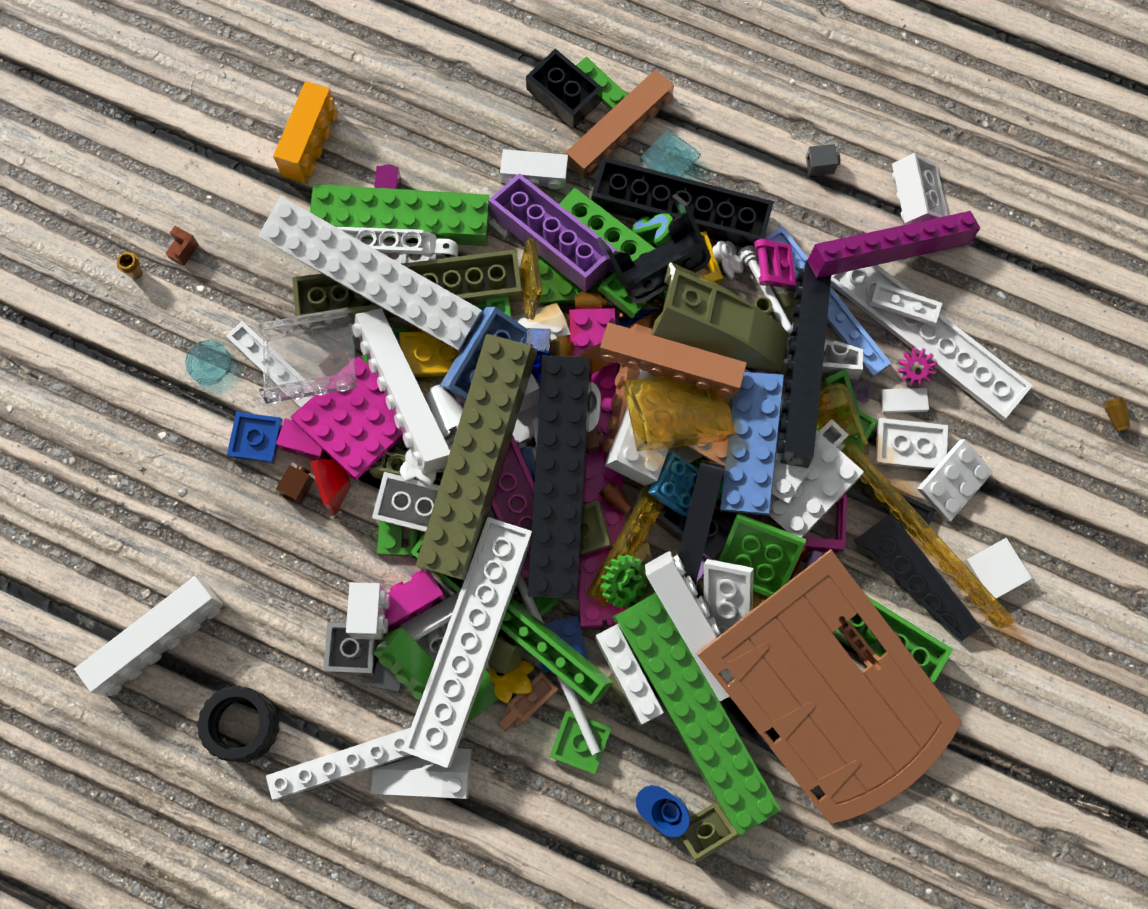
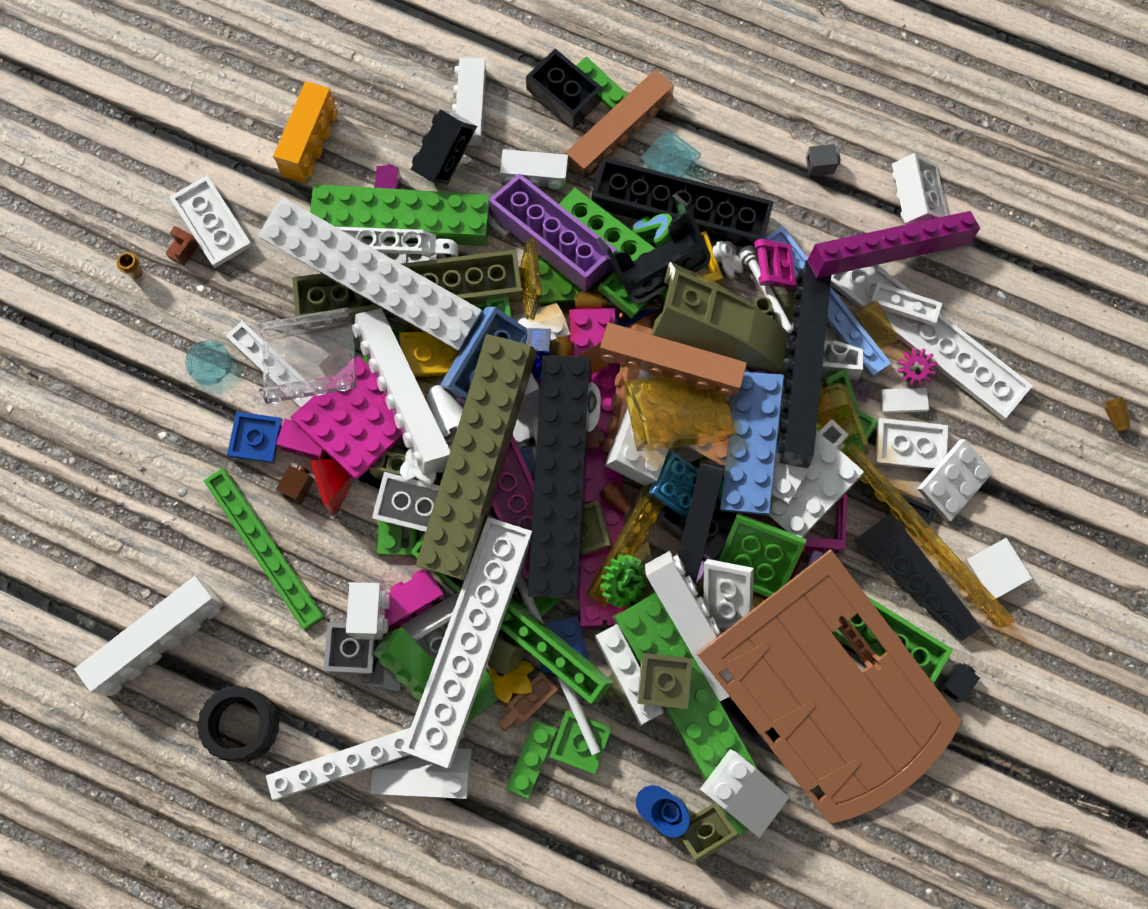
(210, 221): none -> white plate
(264, 549): none -> bright green tile
(443, 147): none -> black brick
(471, 94): none -> white brick
(531, 759): none -> bright green plate
(664, 681): none -> olive plate
(744, 793): none -> white slope
(877, 324): none -> clear yellow tile
(959, 682): none -> black brick

